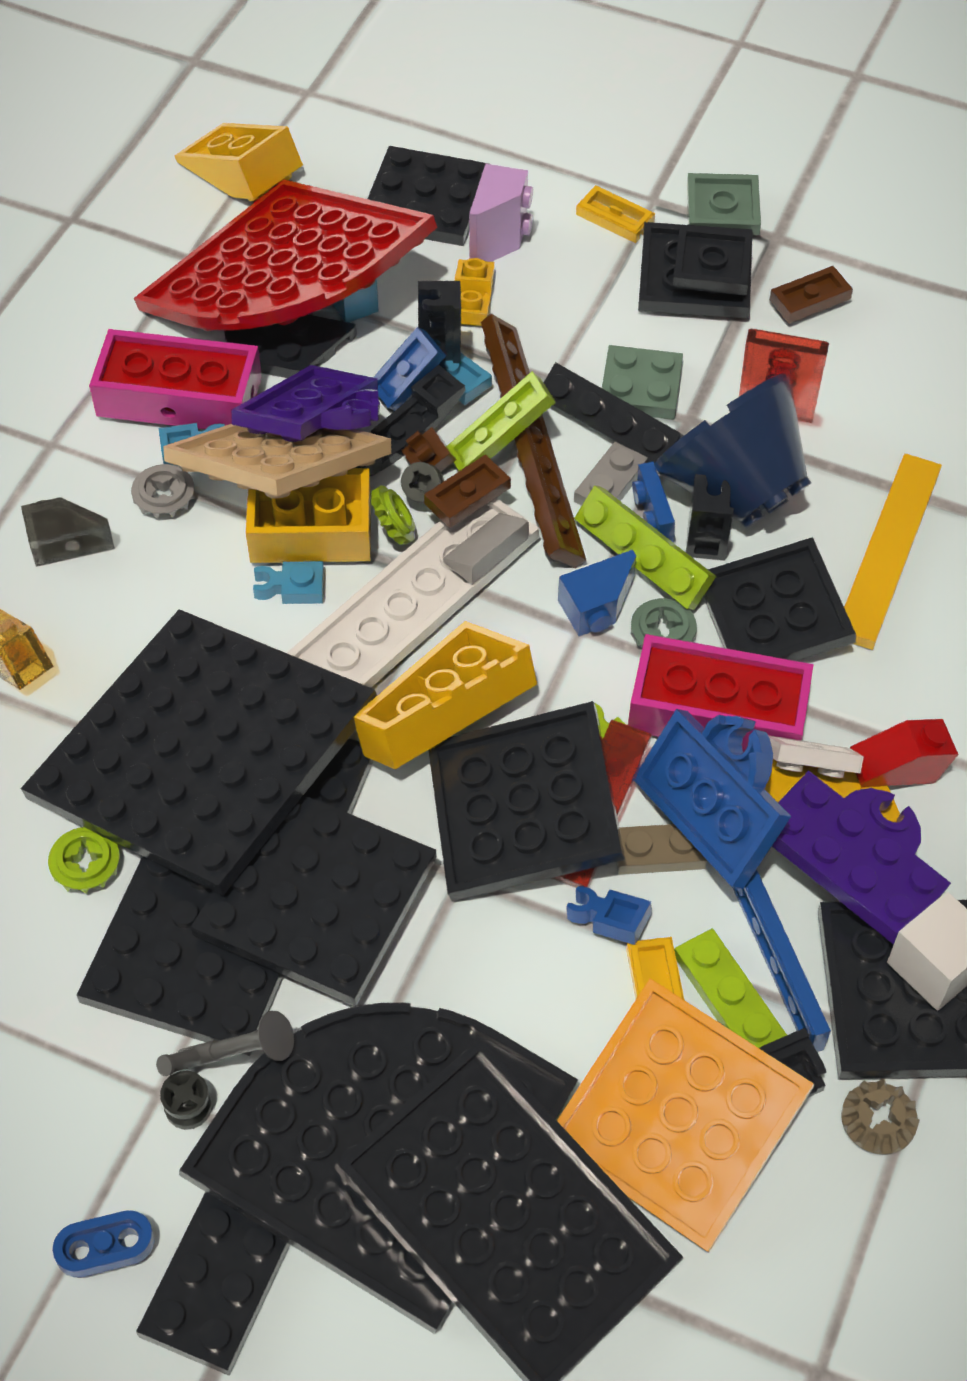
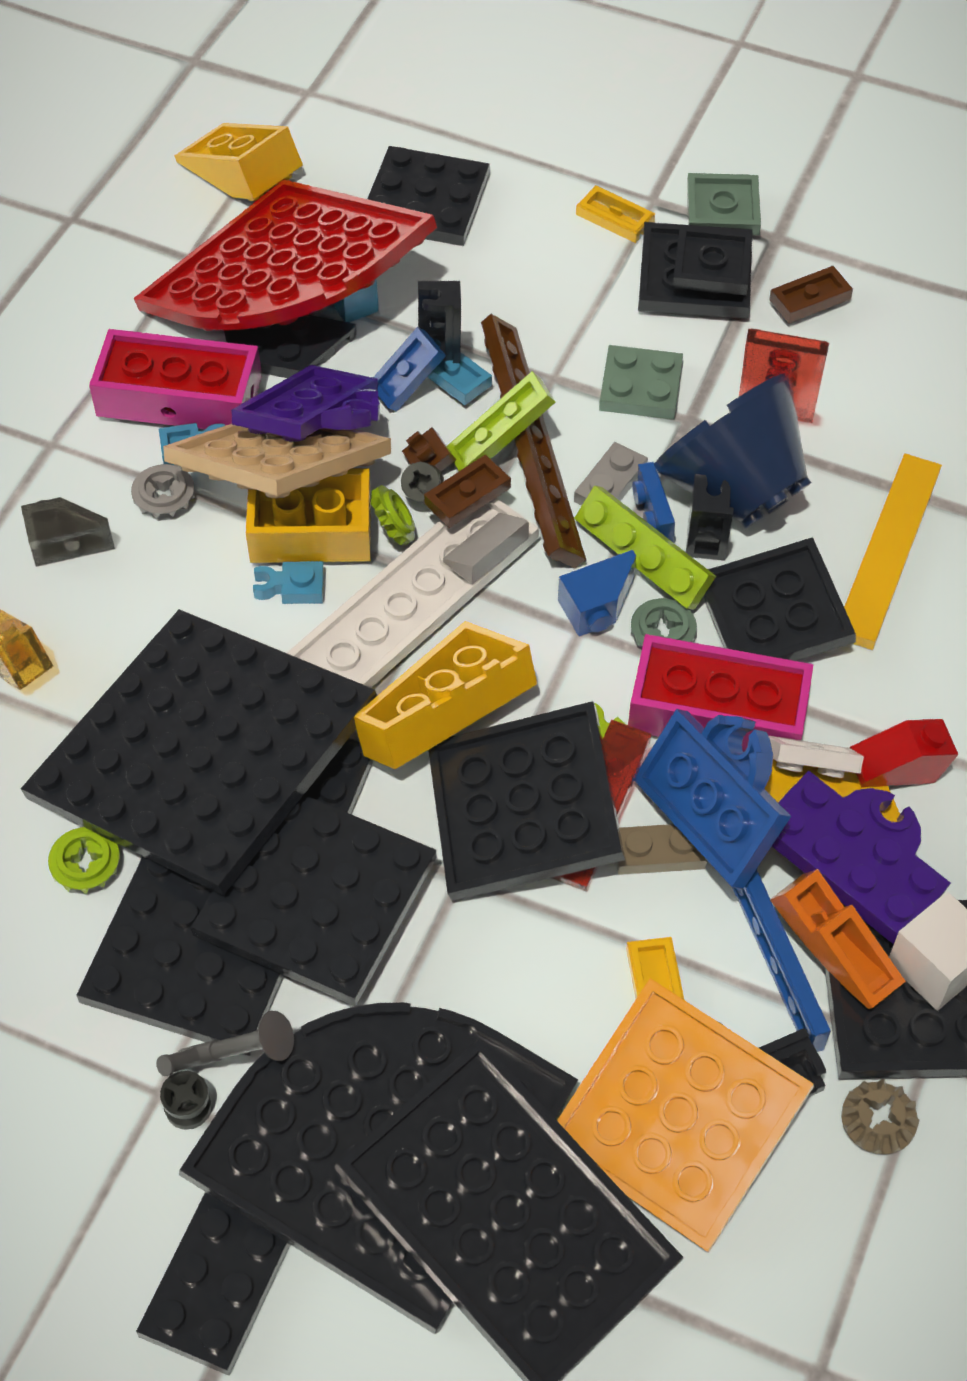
(104, 1239): blue plate -> none
(430, 403): black slope -> none
(476, 289): yellow slope -> none
(499, 213): lavender slope -> none
(609, 414): black plate -> none
(615, 916): blue plate -> none
(727, 989): lime plate -> none
(838, 938): none -> orange slope

